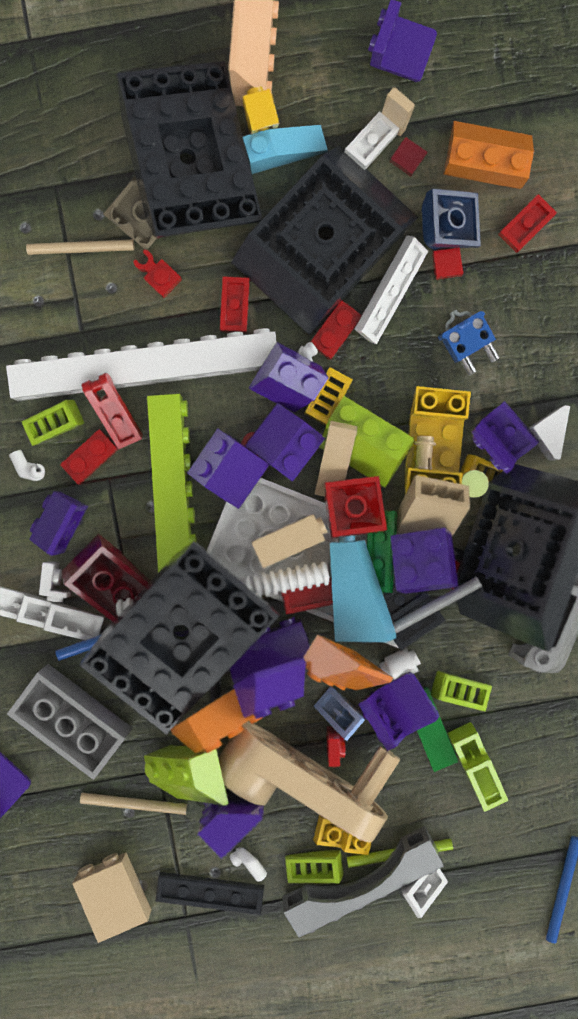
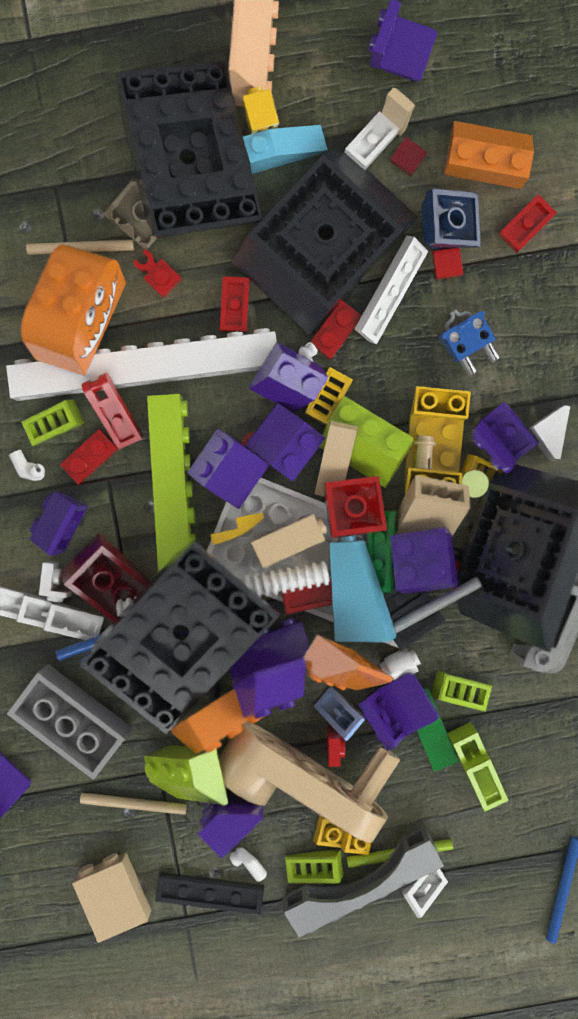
(71, 308): none -> orange brick
(243, 523): none -> yellow slope

